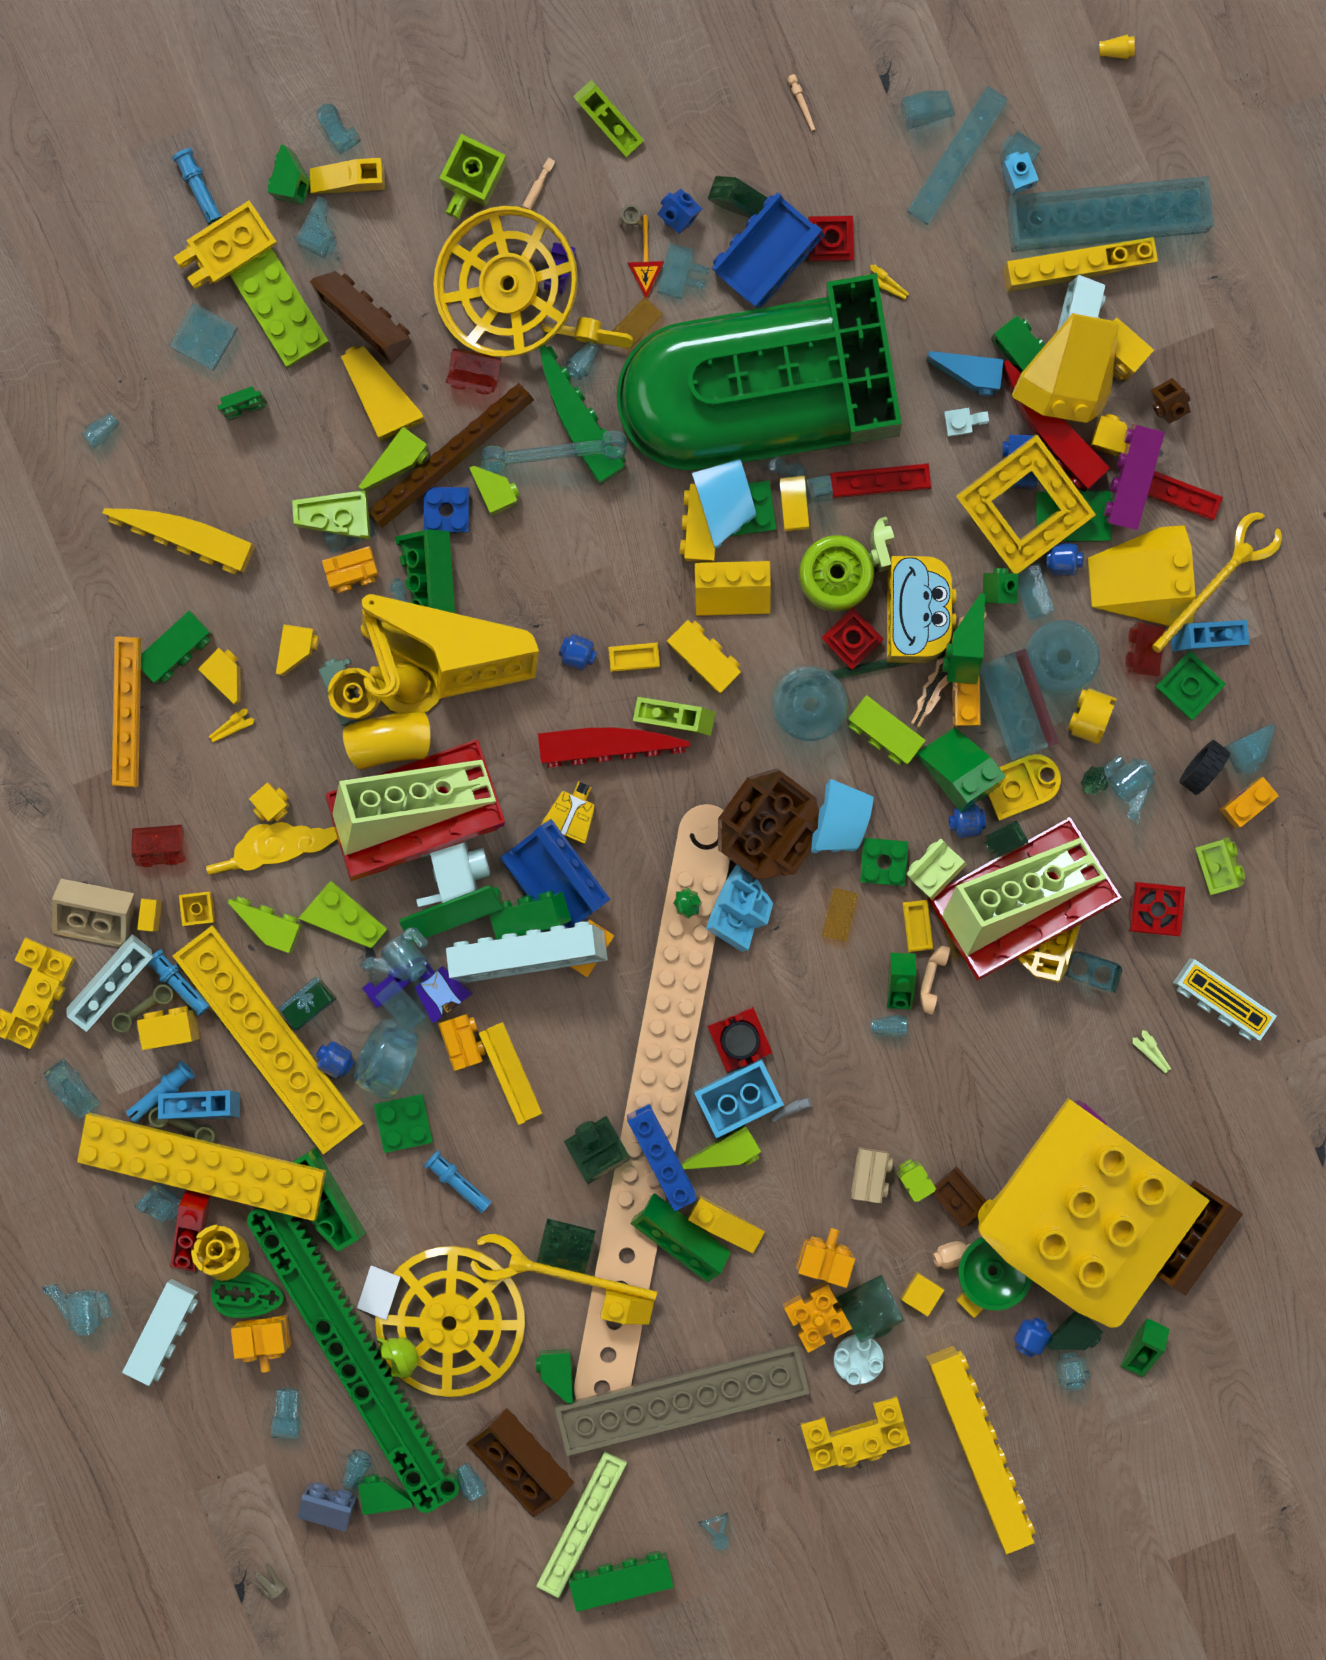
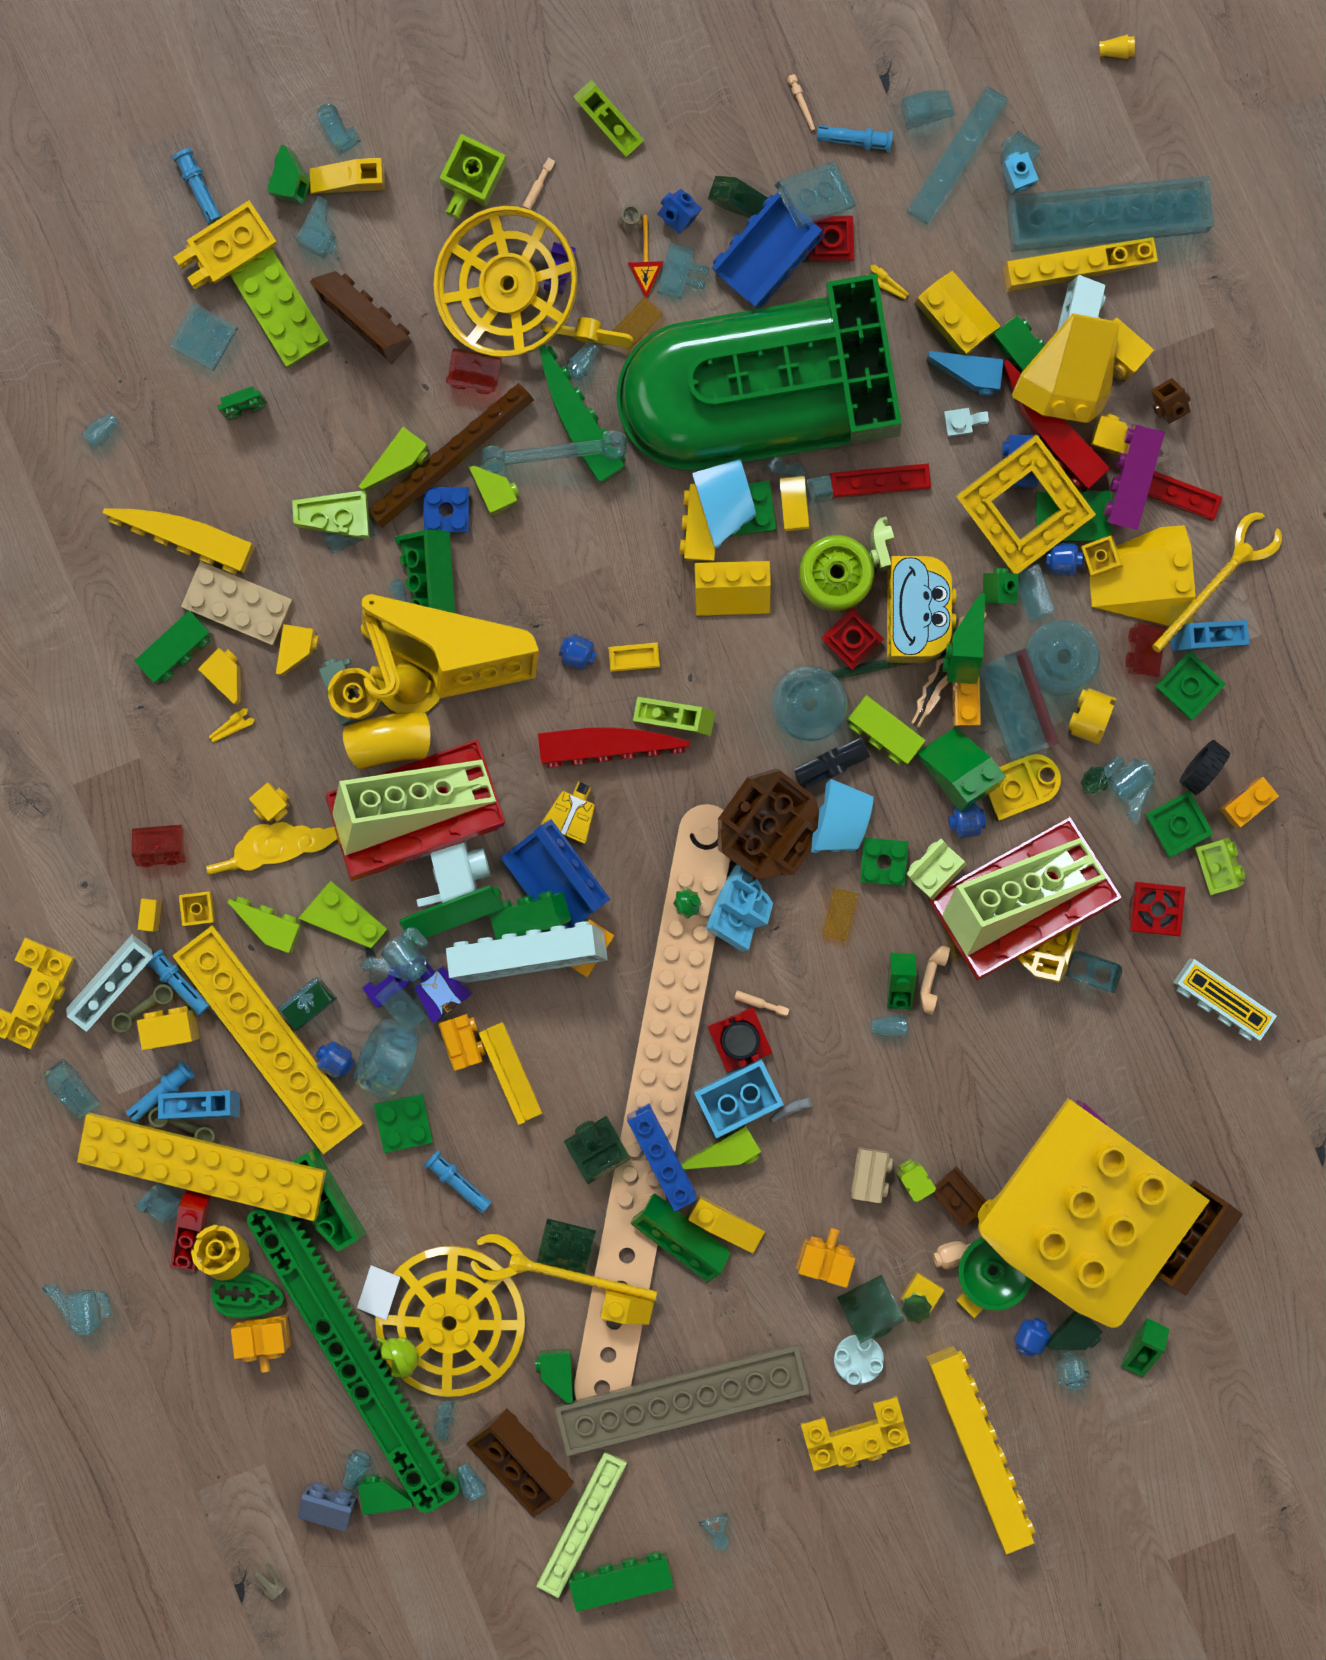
(92, 913): tan slope -> none
(126, 711): light orange tile -> none
(160, 1332): light aqua brick -> none
(237, 603): none -> tan plate
(285, 1422): clear light blue piece -> none
(351, 569): light orange brick -> none
(381, 397): yellow slope -> none
(444, 1414): none -> clear light blue piece
(704, 656): yellow brick -> none
(760, 1003): none -> light nougat piece
(815, 194): none -> clear light blue tile
(817, 1316): light orange brick -> none
(832, 763): none -> black piece
(867, 139): none -> dark azure pin
(916, 1308): none -> clear green piece
(917, 925): yellow tile -> none
(957, 313): none -> yellow slope
(1005, 839): clear green slope -> none
(1102, 556): none -> yellow piece
(1149, 1048): yellowish green piece -> none
(1179, 824): none -> green plate
(1250, 749): clear light blue slope -> none

